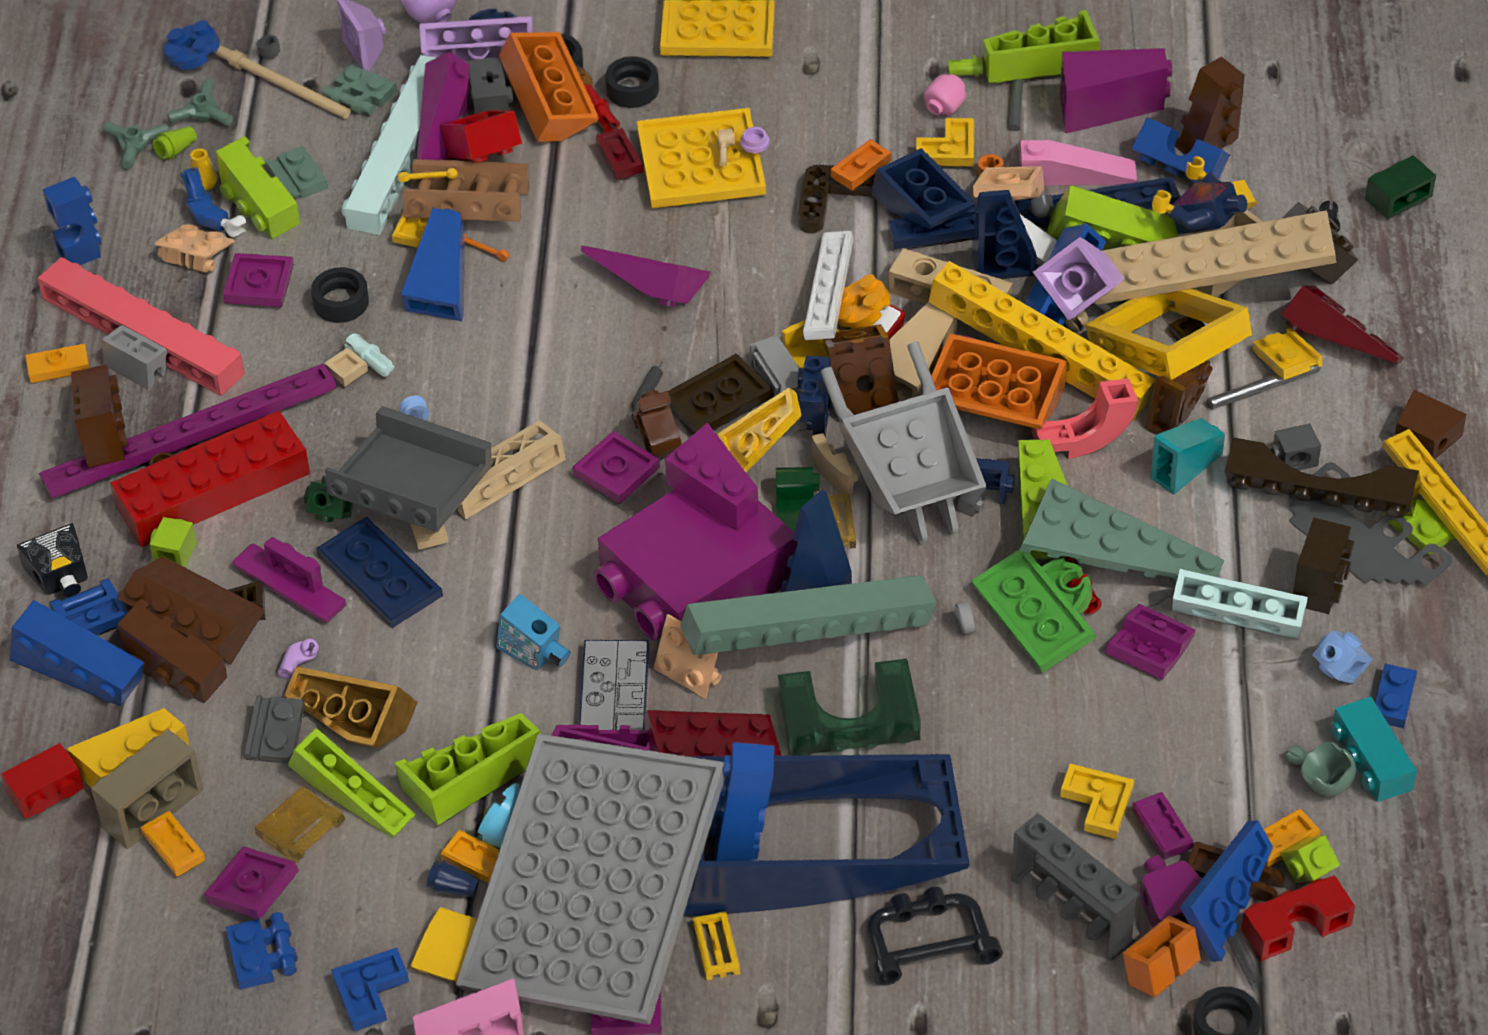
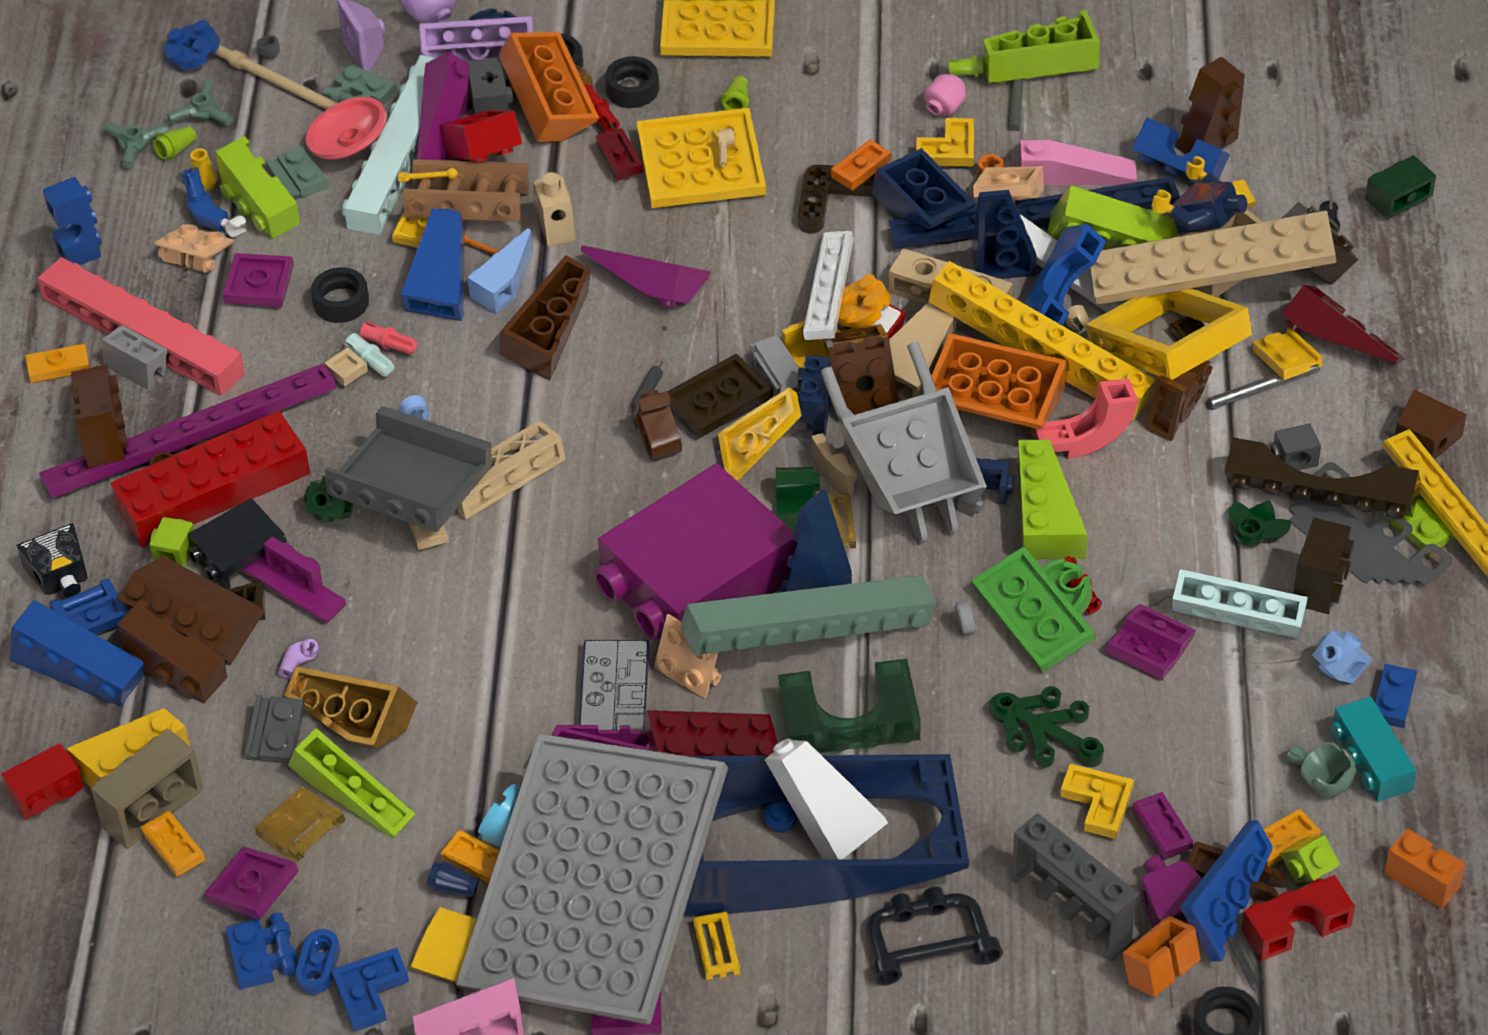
(232, 541): none -> black panel
(317, 964): none -> blue plate
(346, 128): none -> coral dish
(379, 572): dark blue tile -> none
(388, 338): none -> coral axle
(469, 769): lime wedge -> none
(500, 277): none -> light blue slope
(530, 635): dark azure torso -> none
(545, 321): none -> reddish brown wedge
(549, 196): none -> tan torso
(616, 467): magenta plate -> none
(712, 478): magenta wedge -> none
(736, 94): none -> lime cone
(742, 802): blue wedge -> none
(755, 140): lavender plate -> none
(780, 816): none -> blue plate
(823, 800): none -> white slope
(1041, 206): dark grey hinge -> none
(1045, 724): none -> dark green plant
(1078, 276): lavender slope -> none
(1107, 538): sand green wing -> none
(1112, 86): magenta slope -> none
(1185, 453): teal slope -> none
(1256, 523): none -> dark green plate
(1423, 870): none -> orange piece

